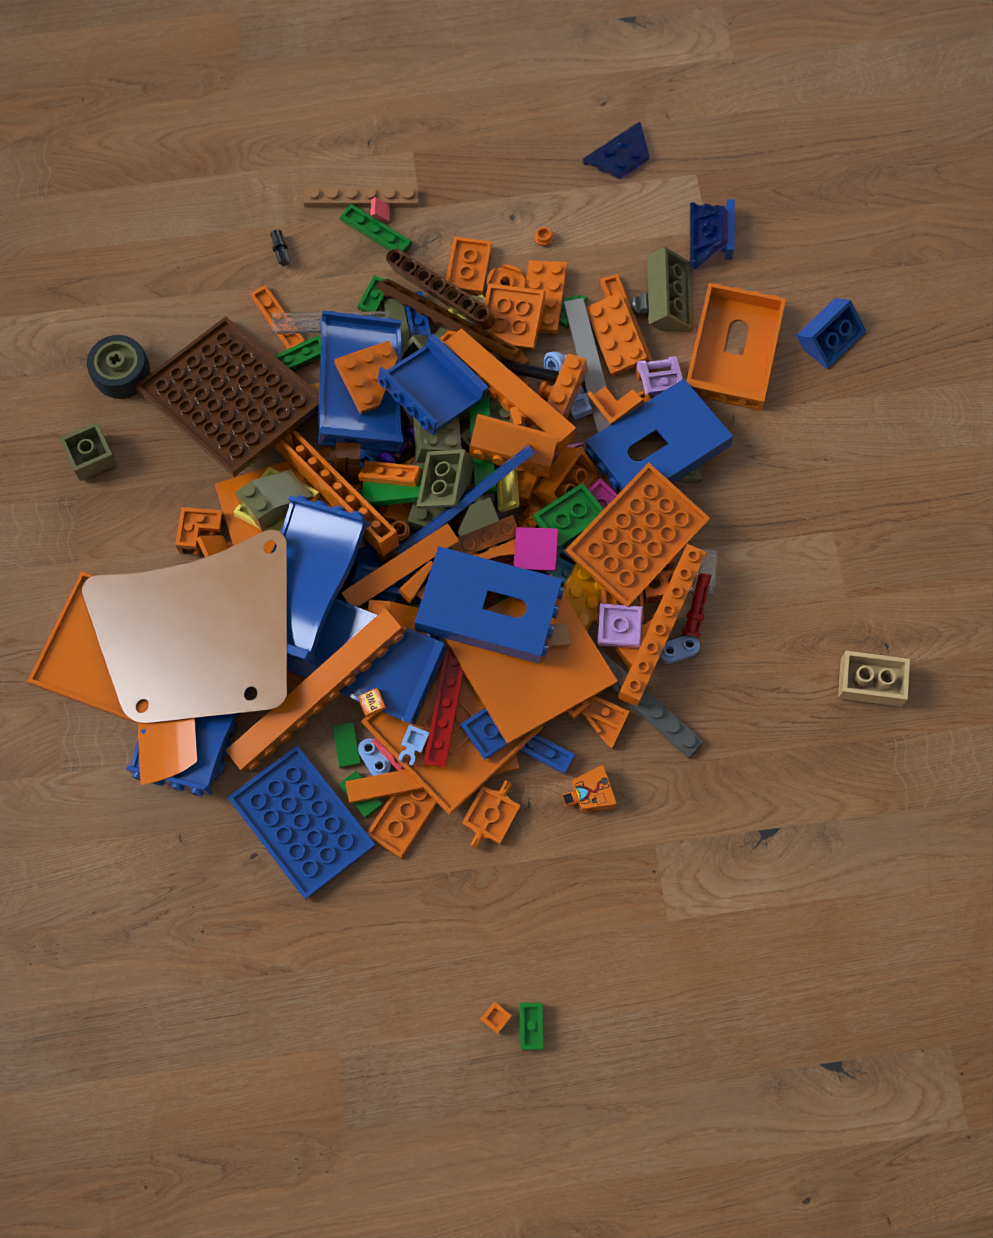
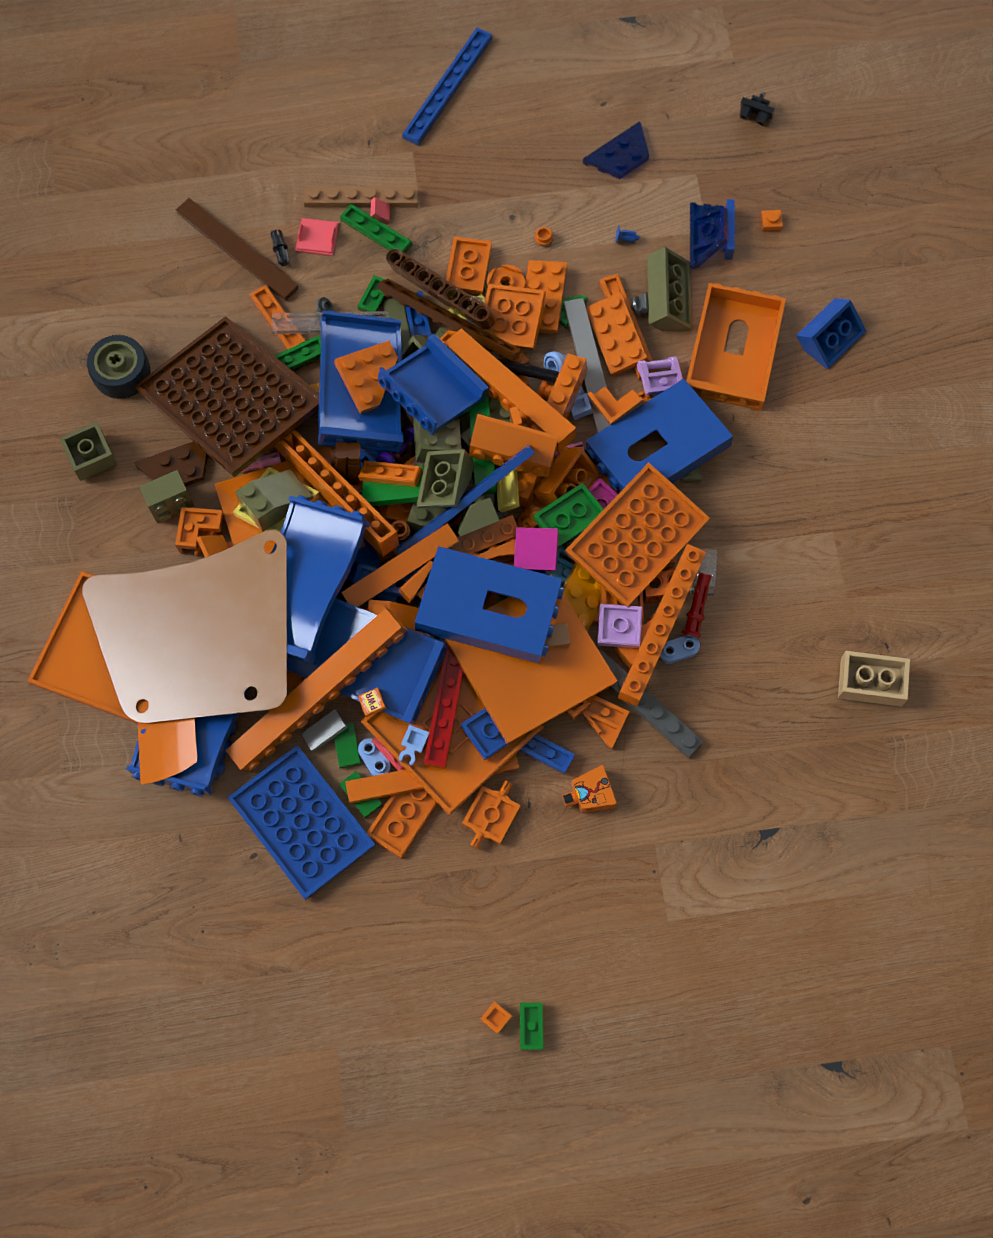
(166, 496): none -> olive brick
(187, 459): none -> reddish brown wing
(237, 249): none -> reddish brown tile
(264, 461): none -> bright pink pin
(317, 236): none -> coral piece
(324, 304): none -> dark grey plate
(324, 730): none -> light grey tile
(447, 86): none -> blue tile
(626, 235): none -> blue piece
(758, 106): none -> black hips
(771, 220): none -> orange plate

